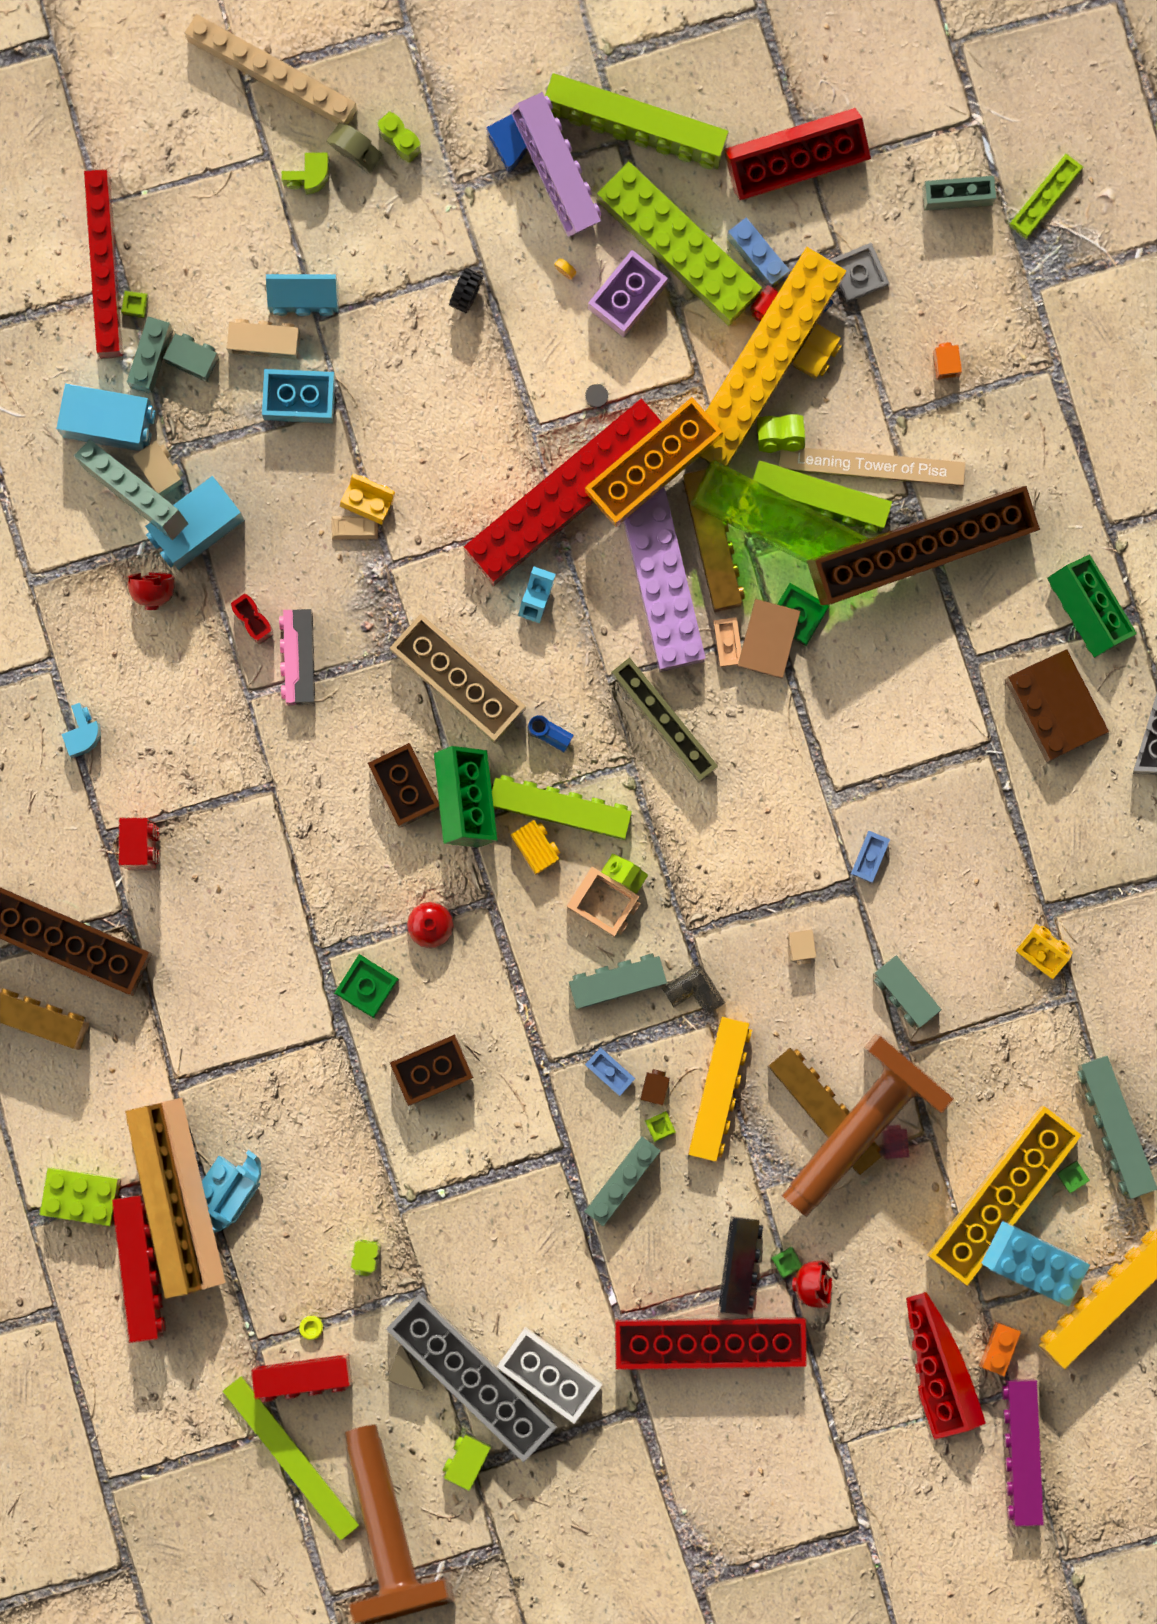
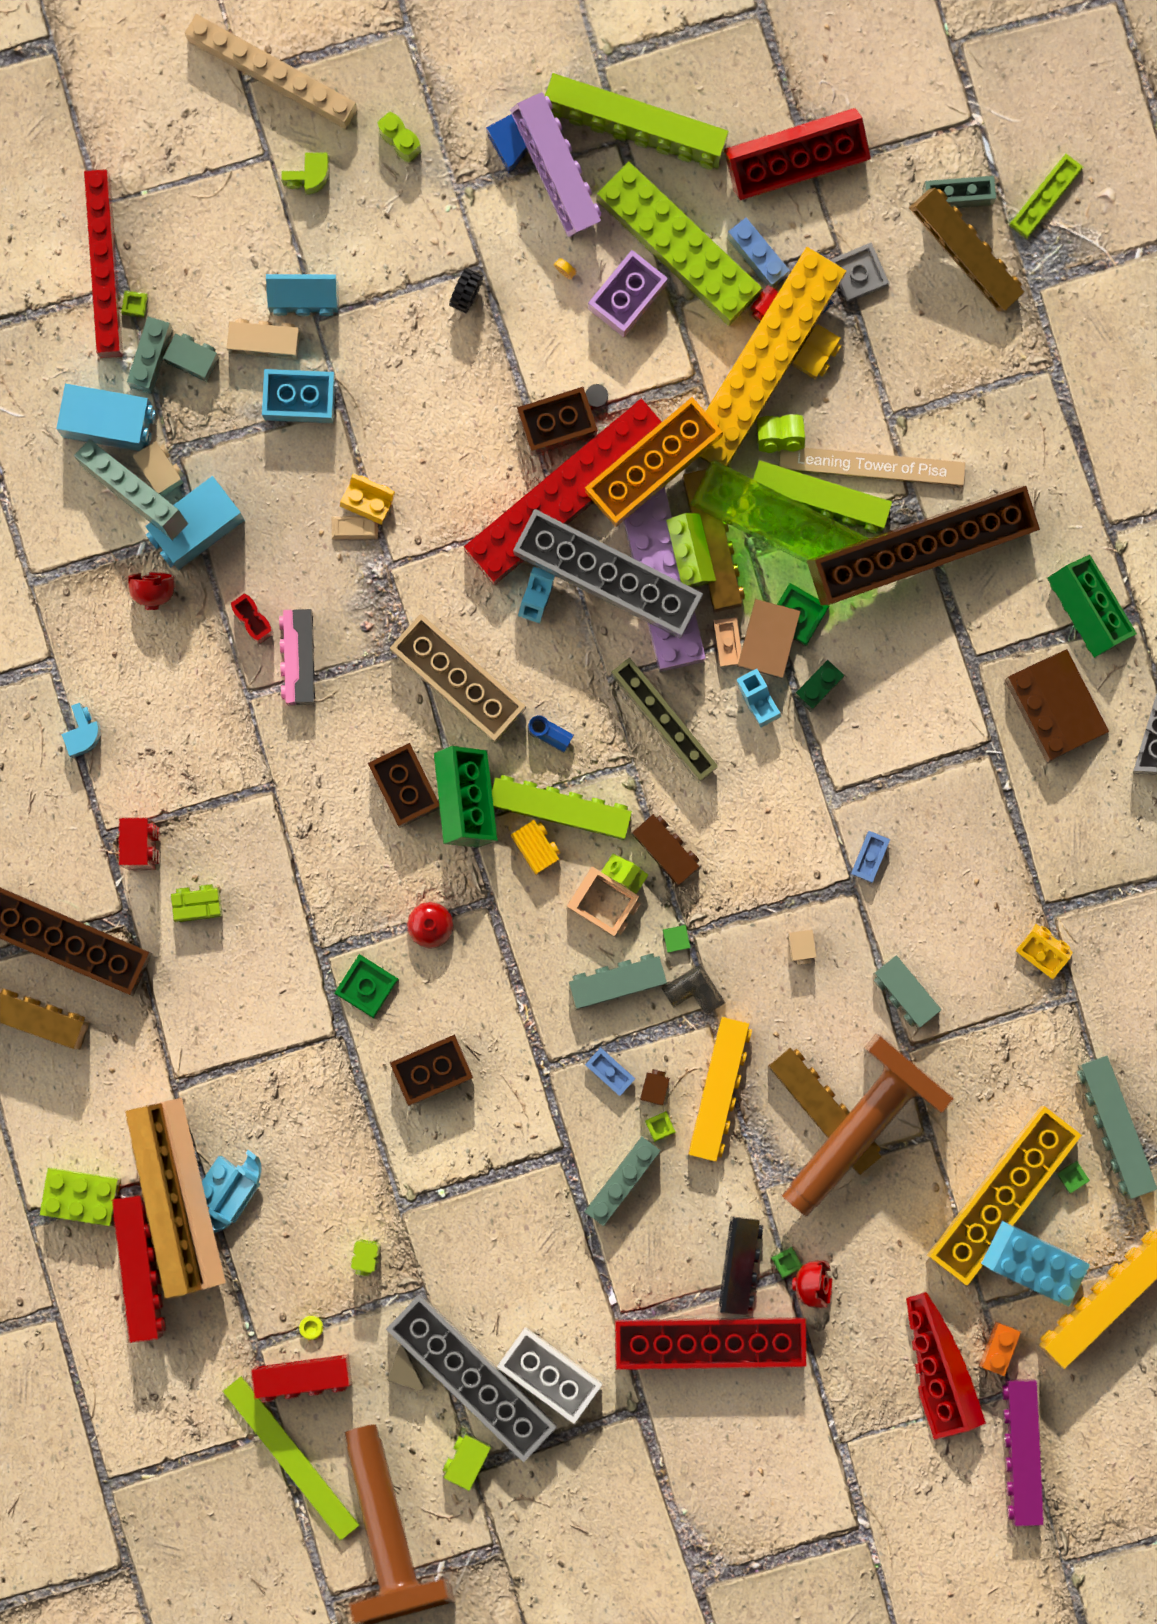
(197, 904): none -> lime brick
(354, 145): olive brick -> none
(557, 421): none -> reddish brown brick
(607, 573): none -> light grey brick
(666, 849): none -> reddish brown brick
(676, 938): none -> bright green tile
(691, 549): none -> lime brick
(757, 698): none -> medium azure brick
(819, 685): none -> dark green brick
(895, 1142): clear pink brick -> none
(947, 361): orange brick -> none
(967, 249): none -> pearl gold brick

